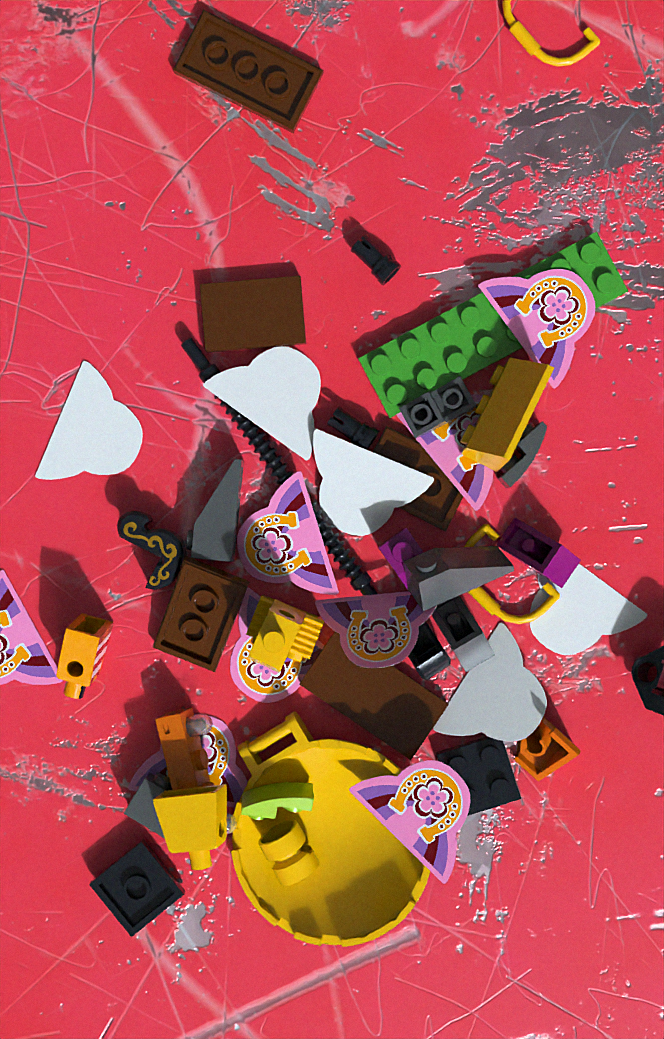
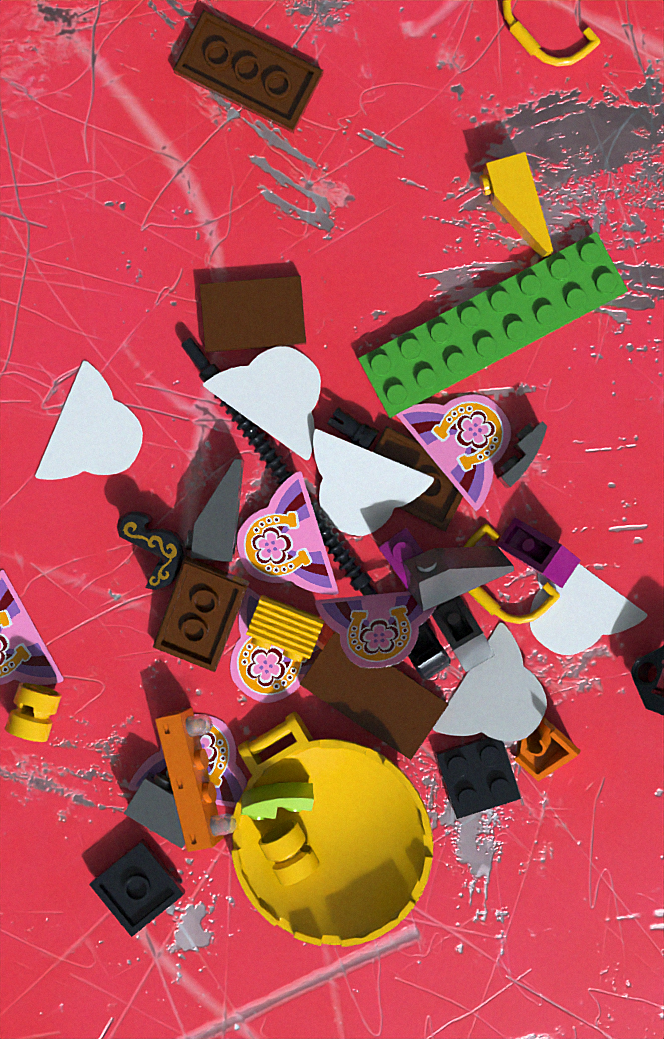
(30, 723): none -> yellow wheel
(83, 653): light orange torso -> none
(193, 821): yellow torso -> none
(276, 635): yellow torso -> none
(382, 265): black pin -> none
(421, 810): sticker -> none
(438, 407): dark grey slope -> none
(505, 412): yellow slope -> none
(516, 199): none -> yellow slope
(544, 314): sticker -> none

